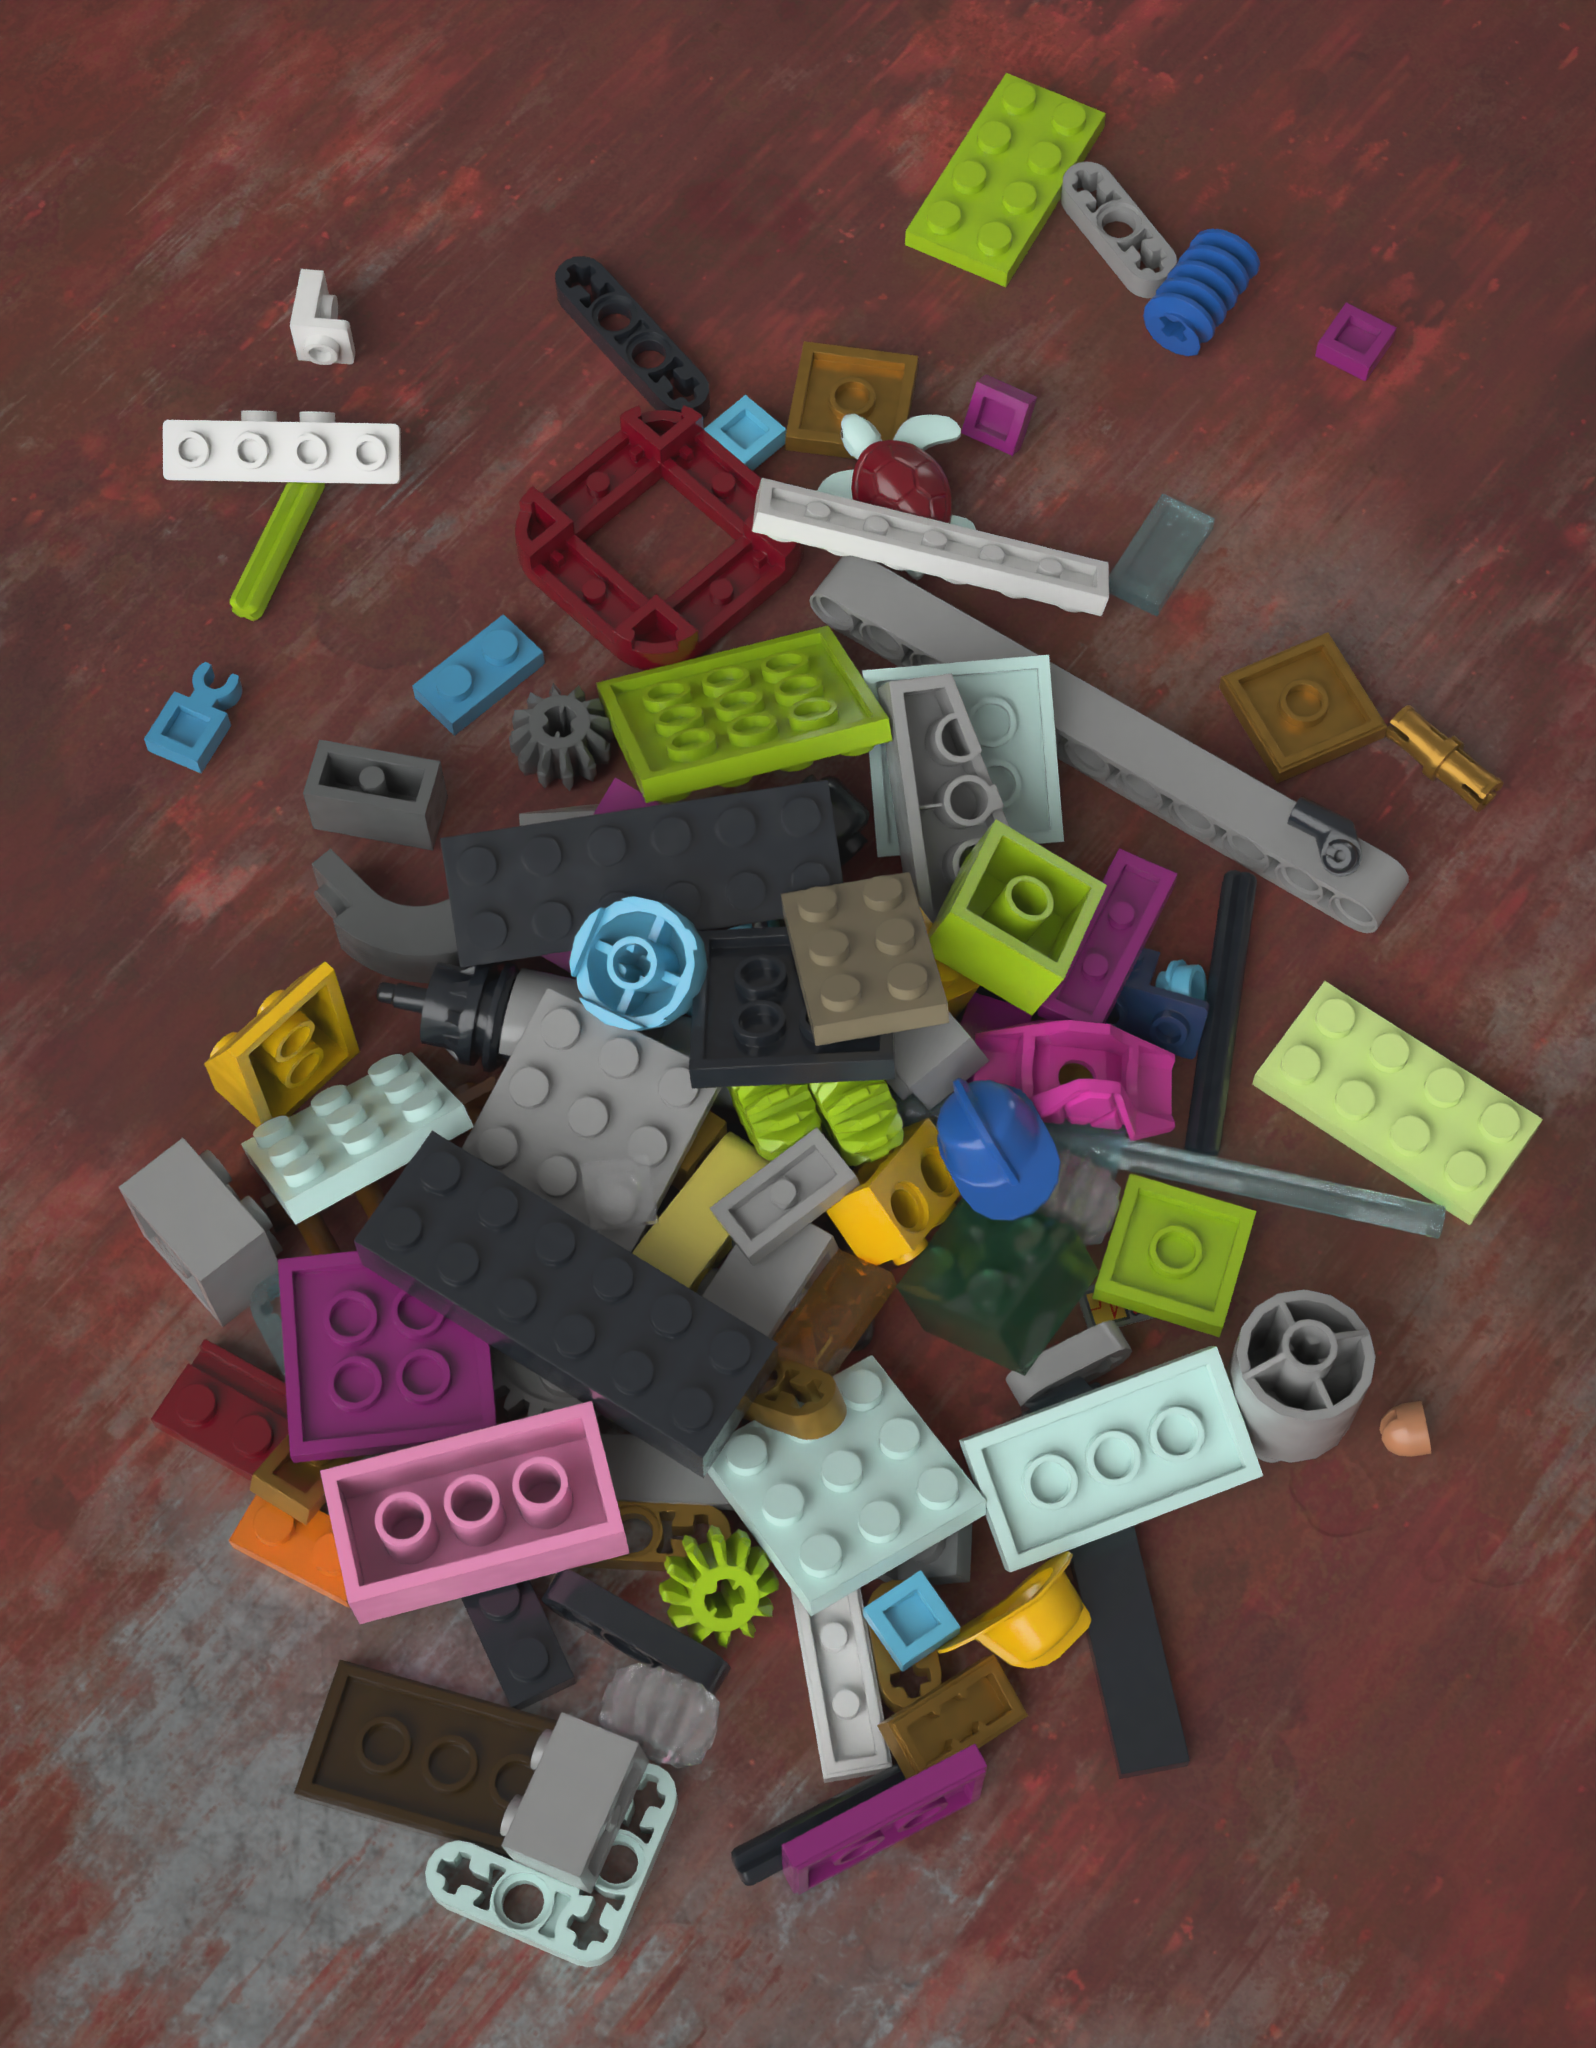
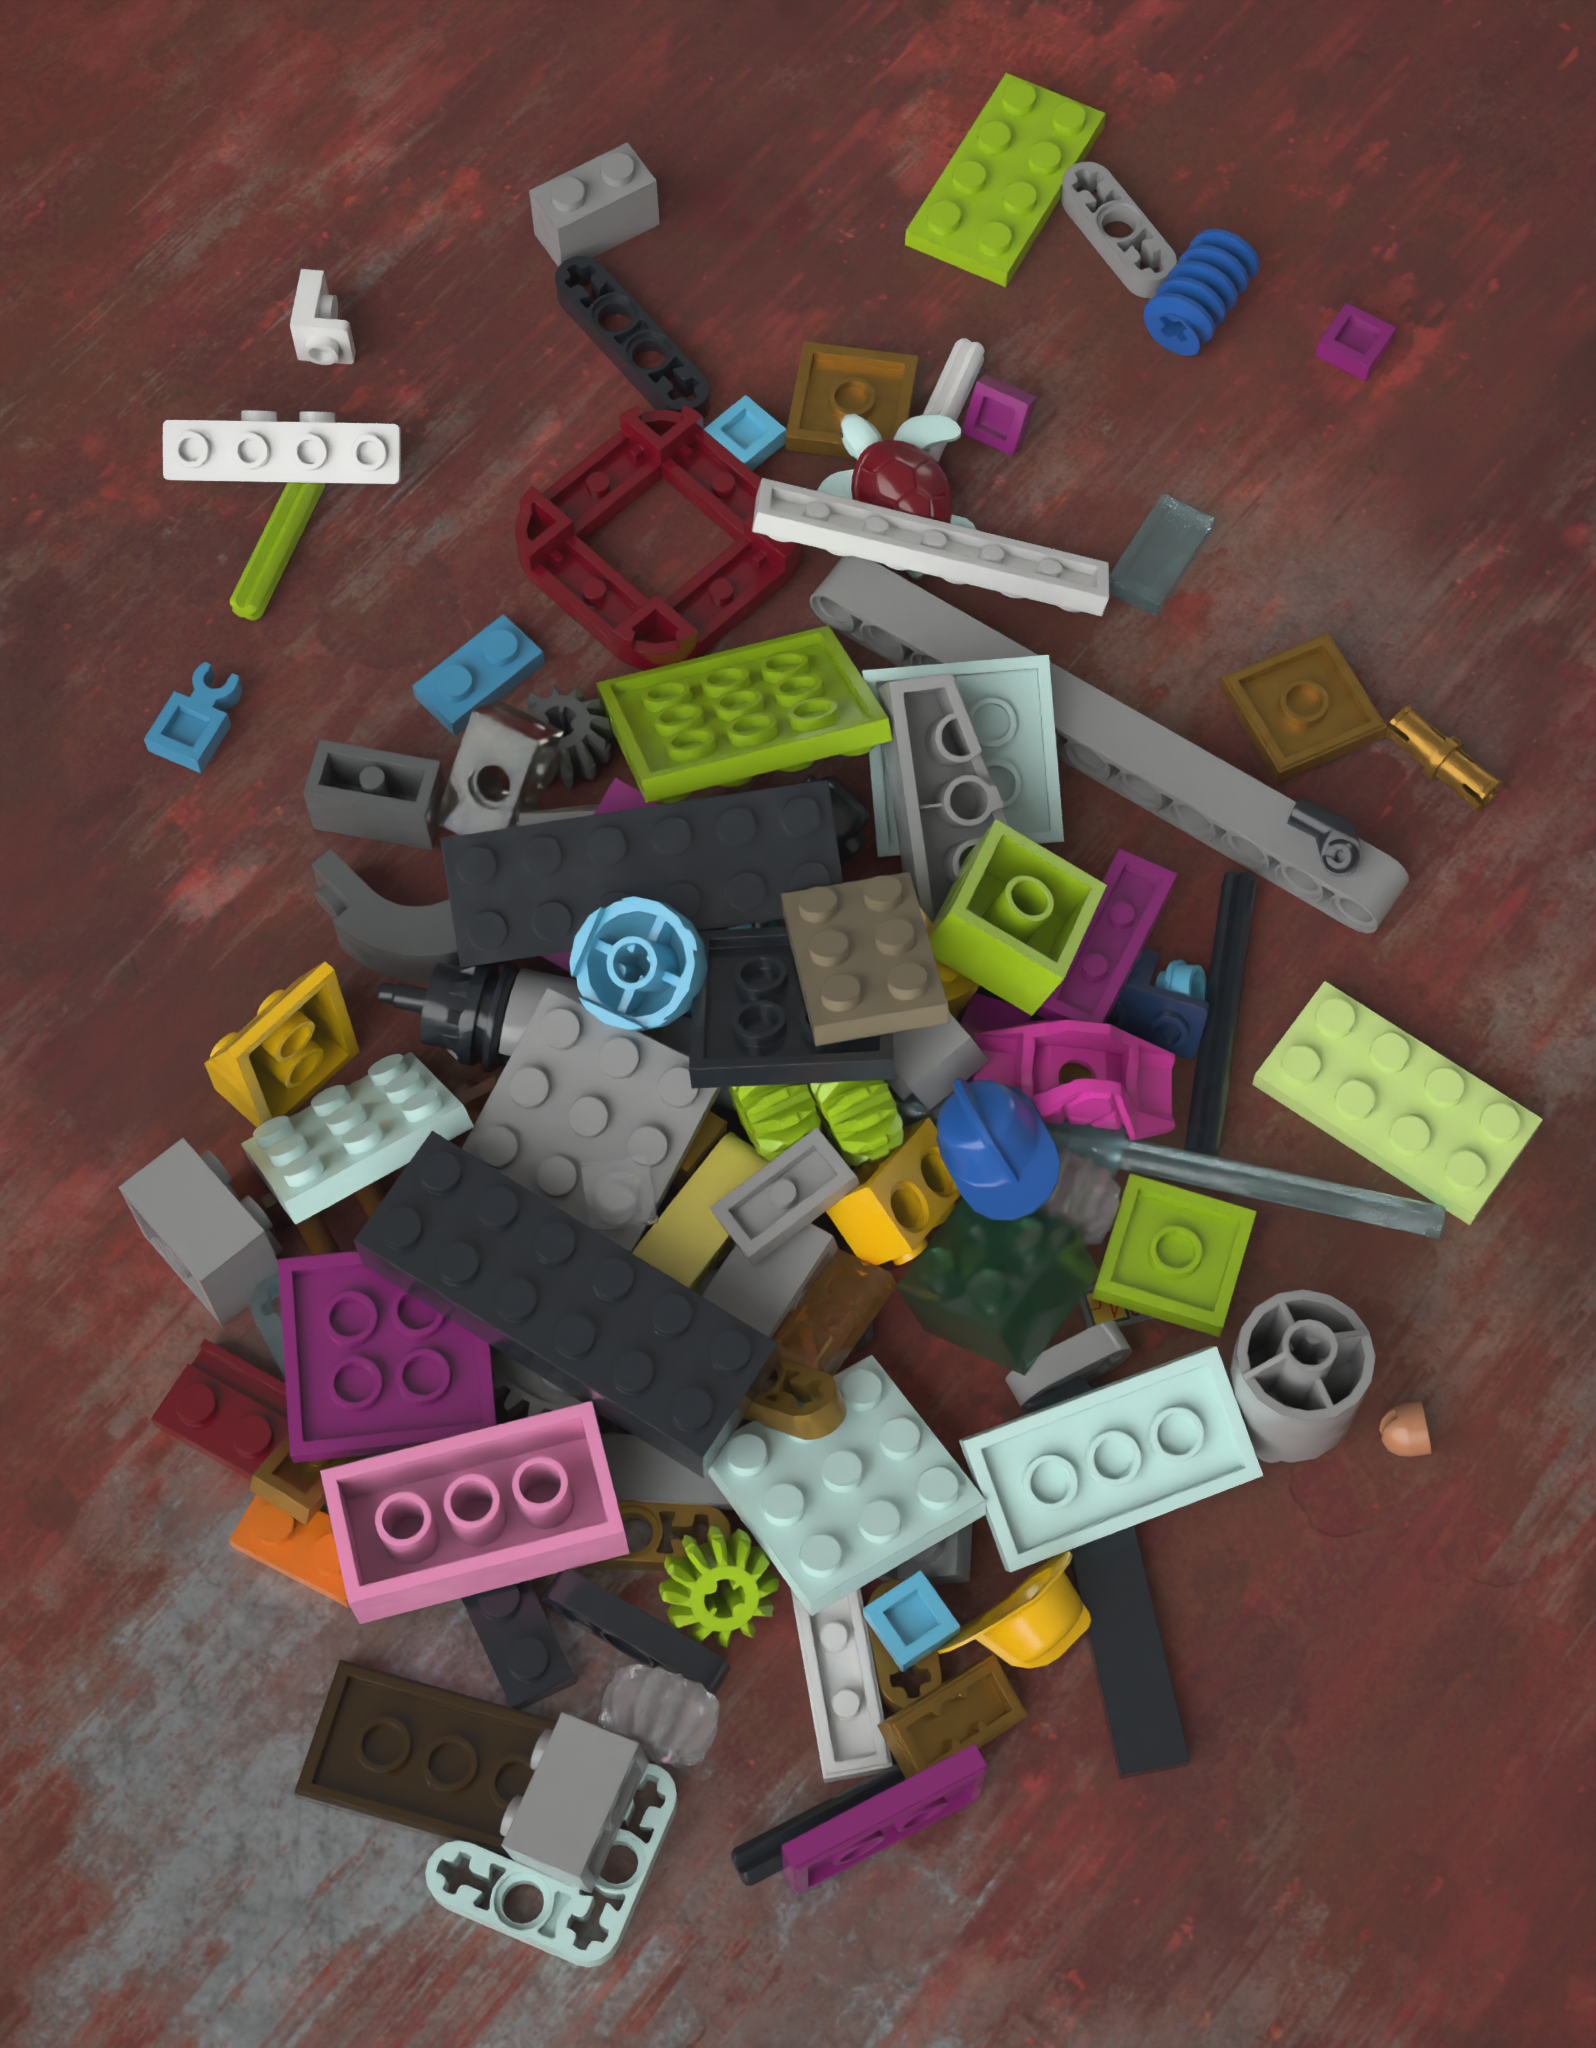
(493, 739): none -> clear smoke brick
(595, 206): none -> light grey brick
(955, 385): none -> white axle

